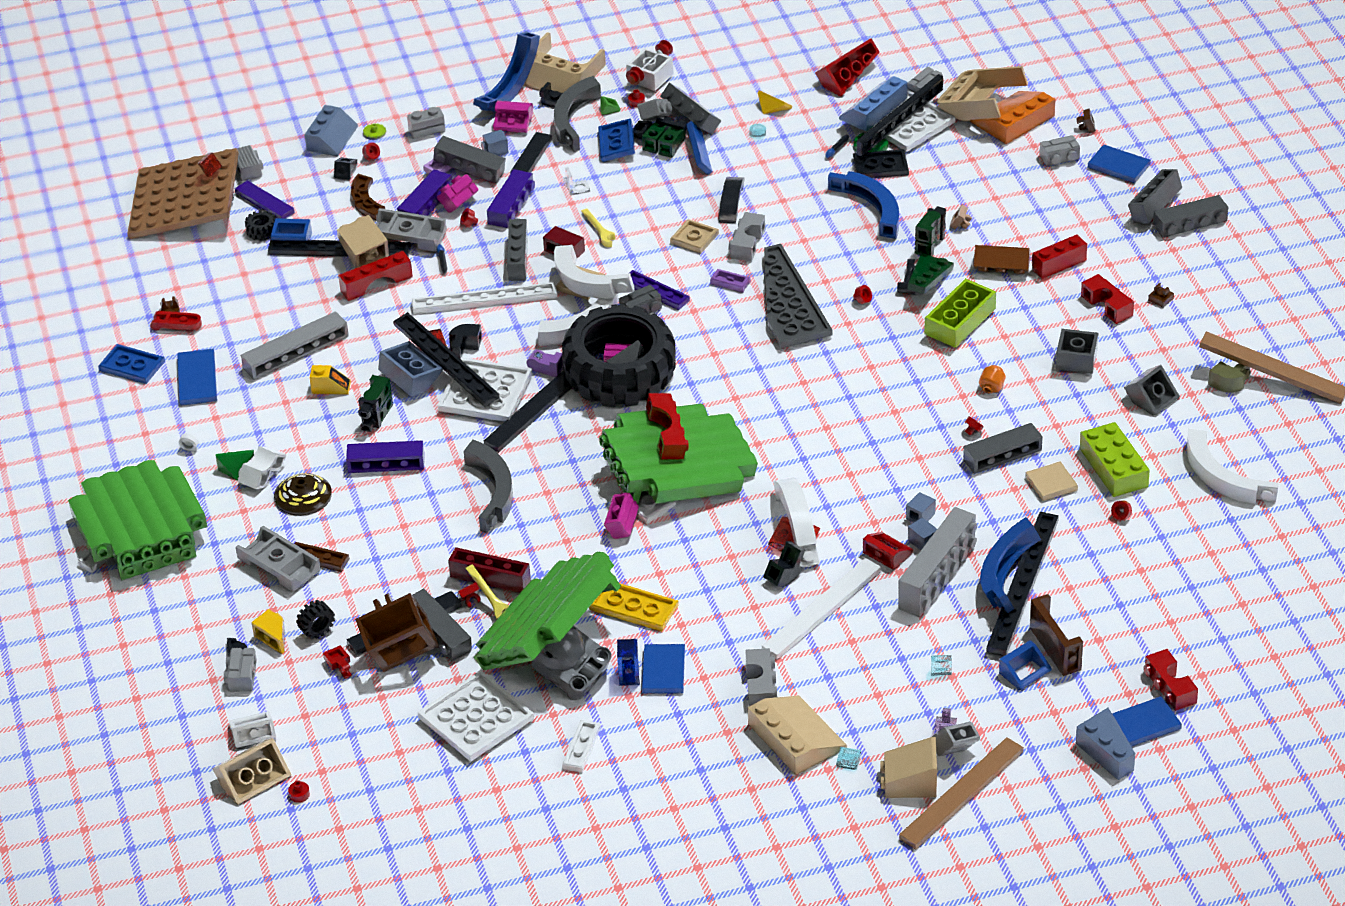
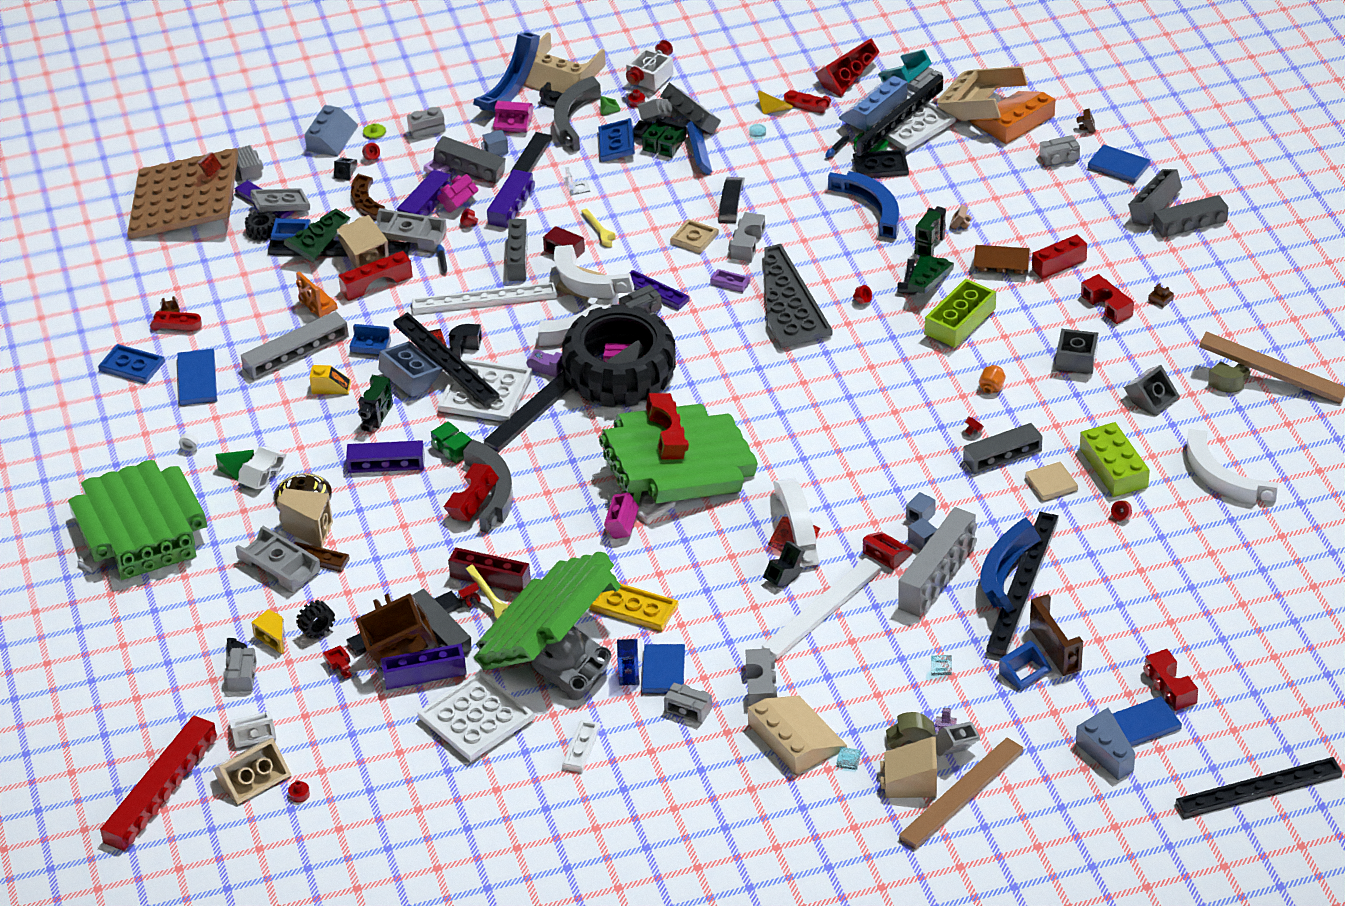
(158, 783): none -> red brick
(280, 199): none -> light grey tile
(306, 515): none -> tan slope
(314, 297): none -> orange bracket
(318, 235): none -> dark green wing
(370, 339): none -> blue bracket
(423, 666): none -> dark purple brick
(449, 441): none -> green piece
(466, 503): none -> red arch
(688, 702): none -> light grey brick
(807, 101): none -> red plate
(911, 727): none -> olive brick
(914, 64): none -> teal panel
(1258, 787): none -> black tile

